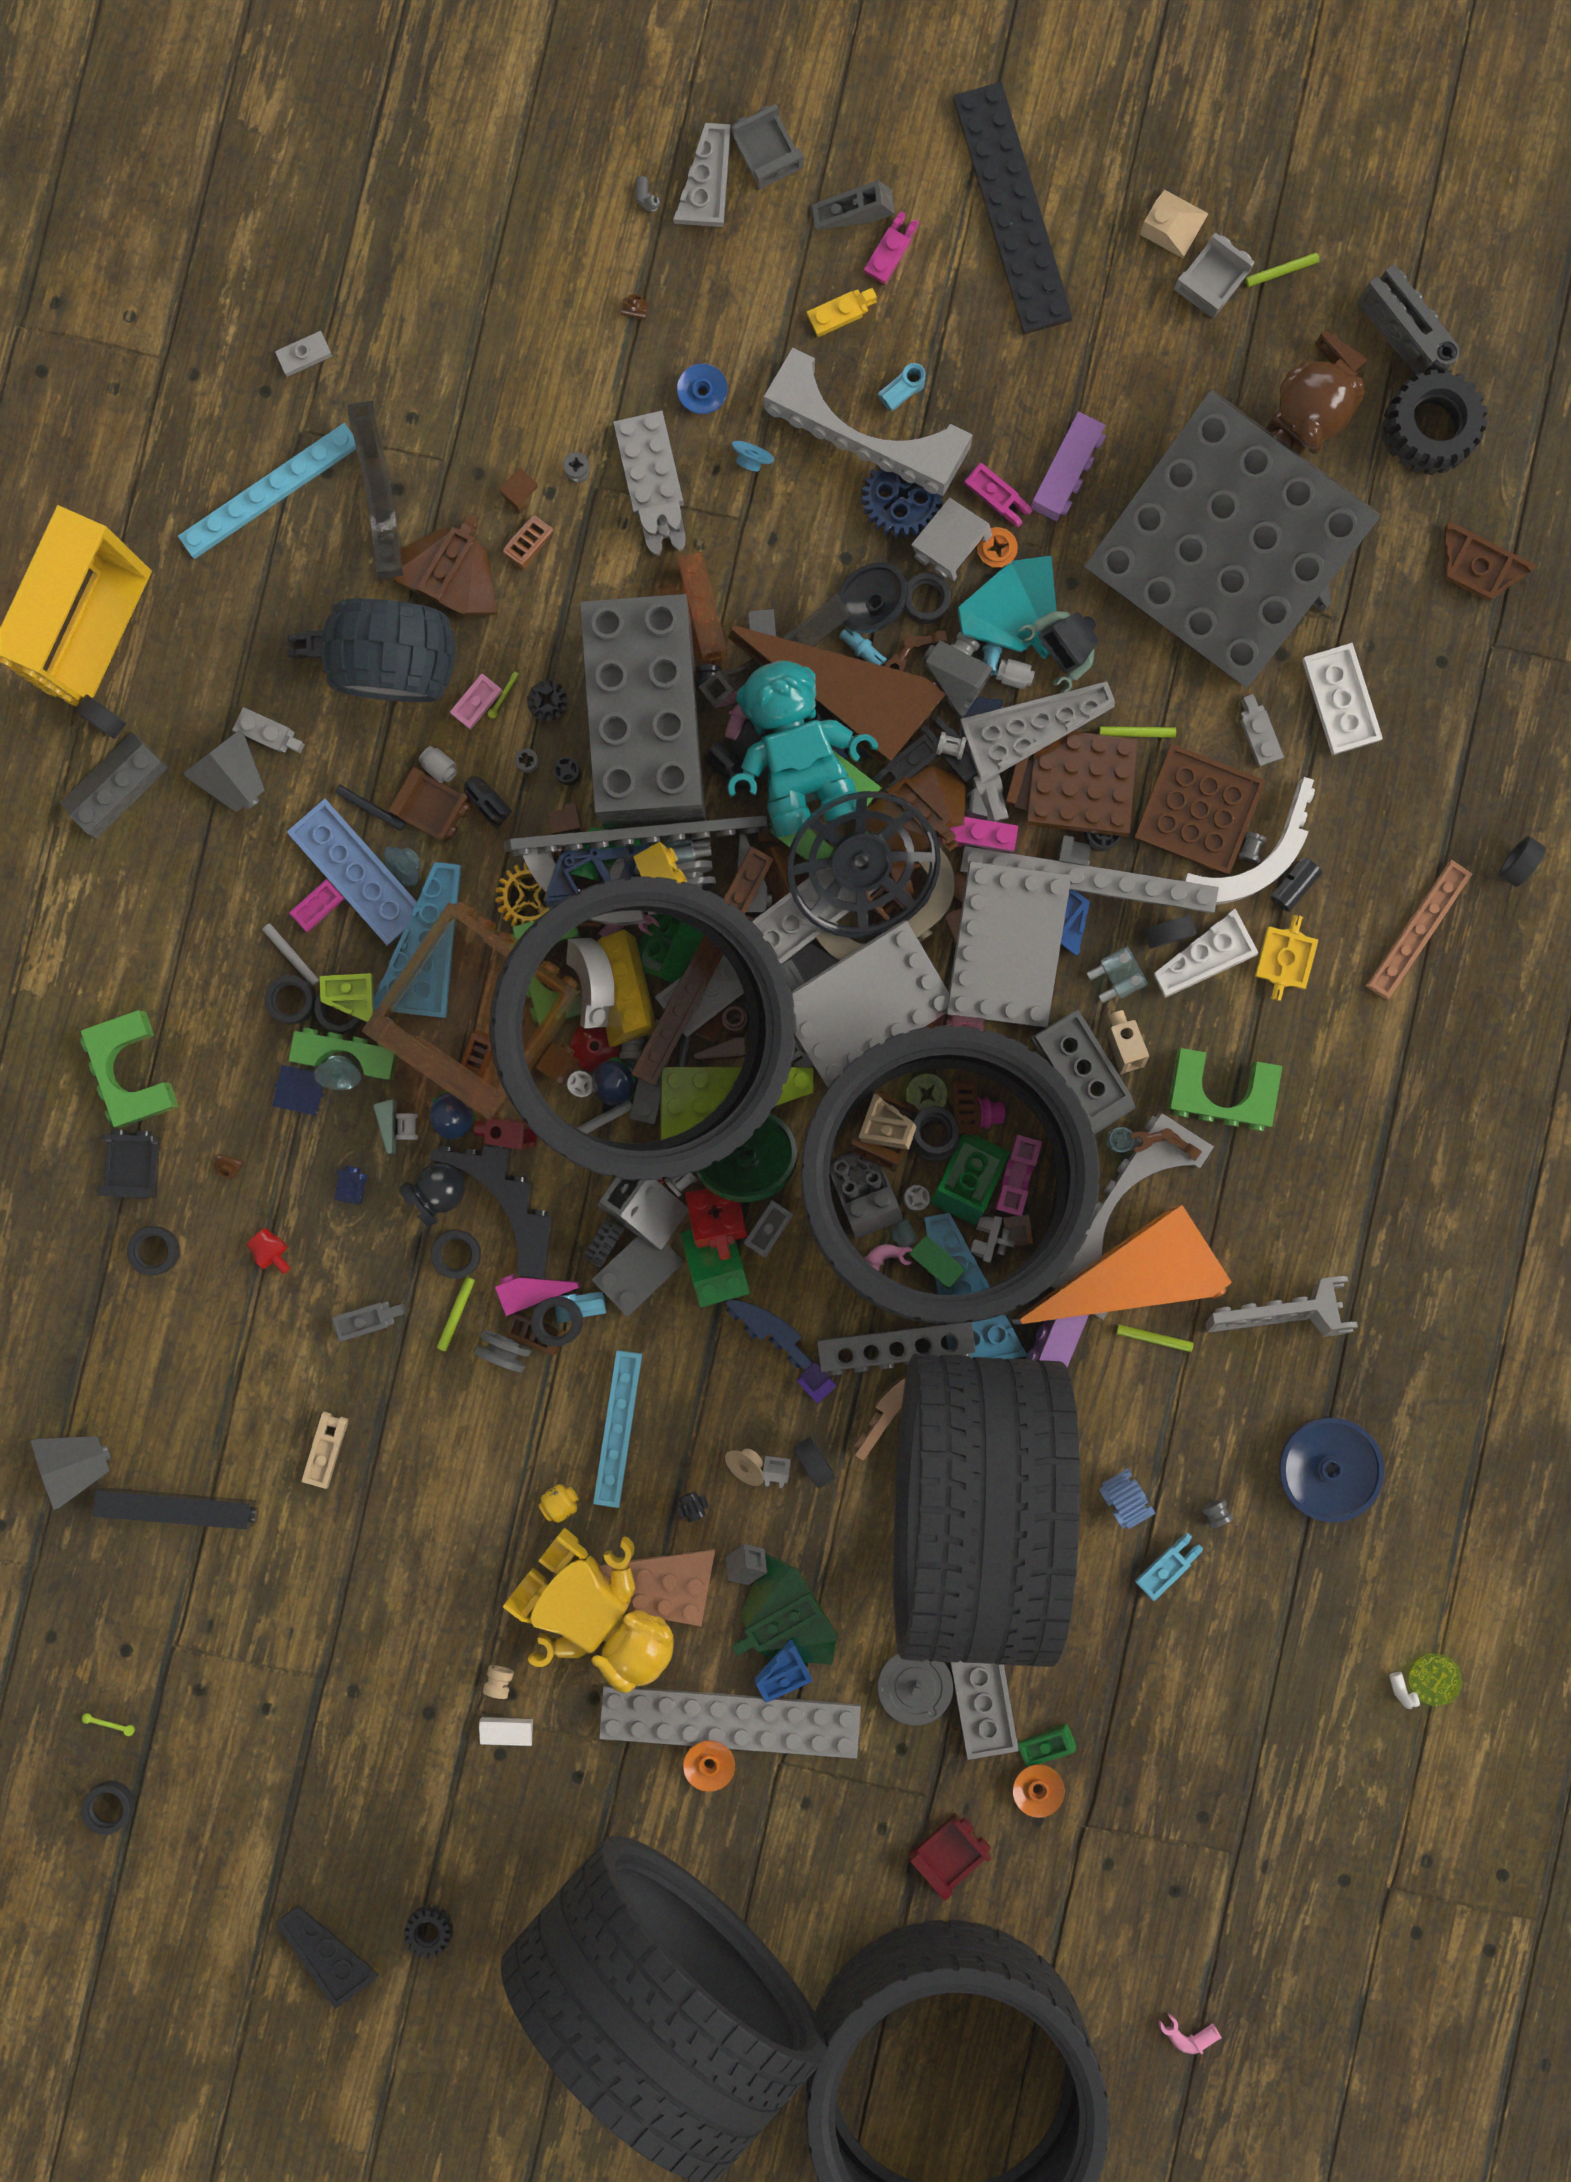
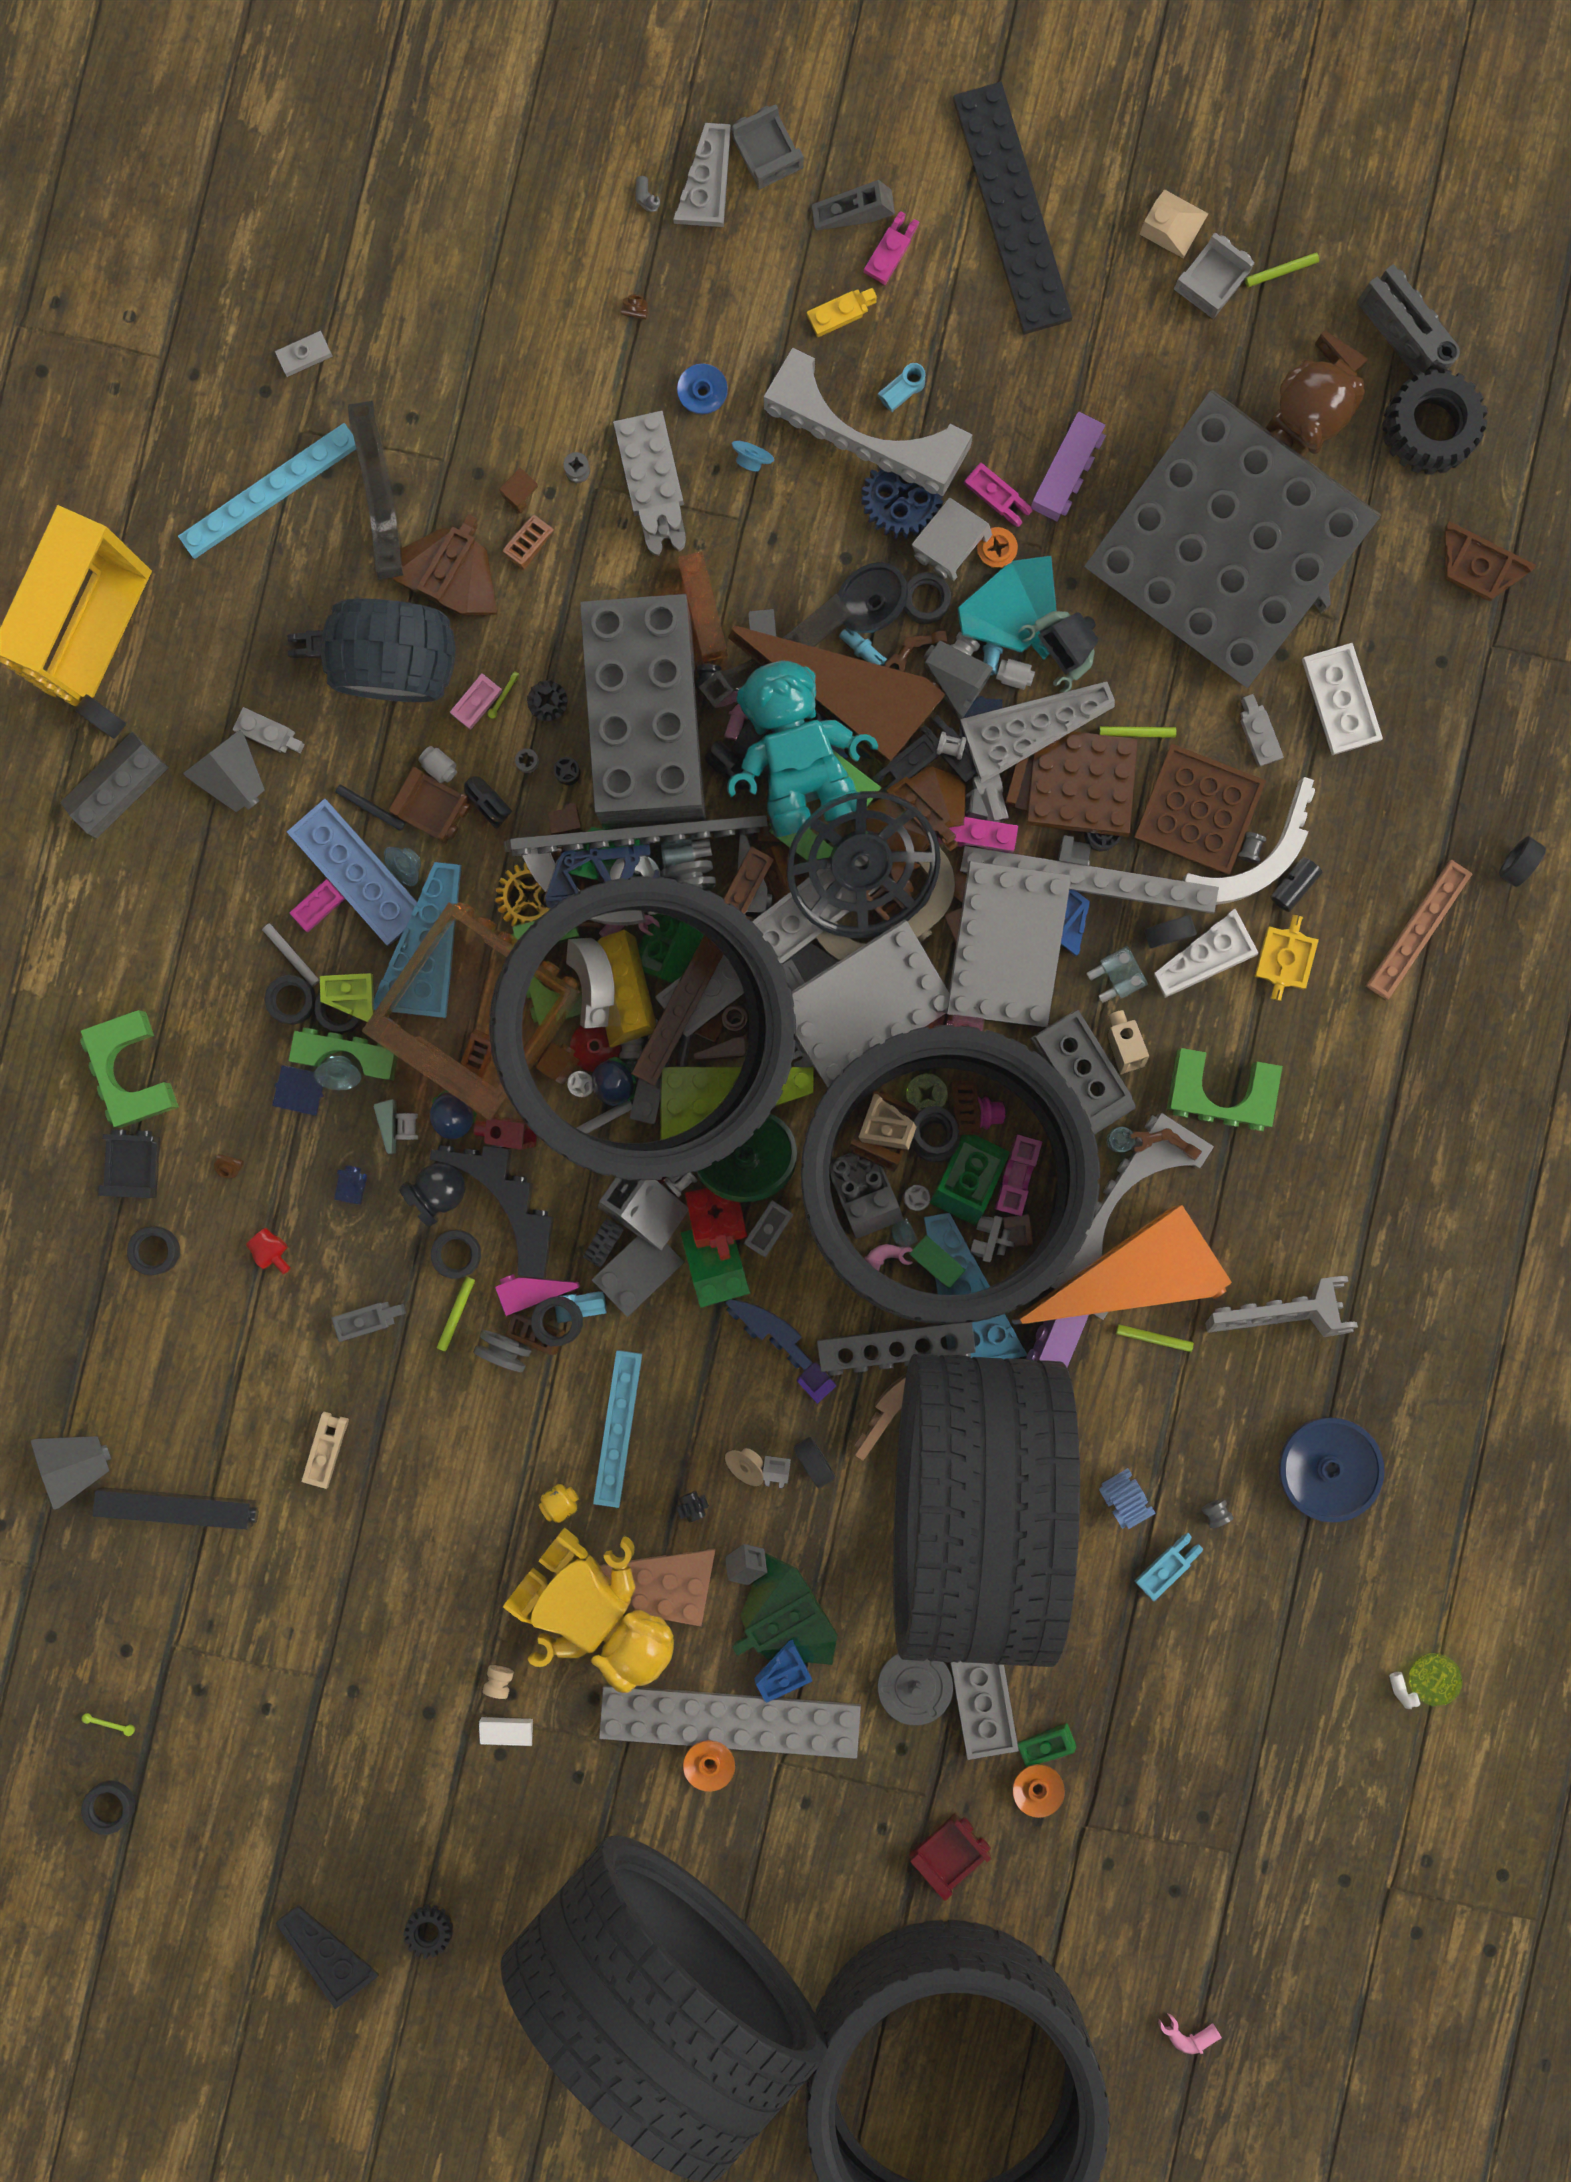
(659, 862): yellow slope -> none

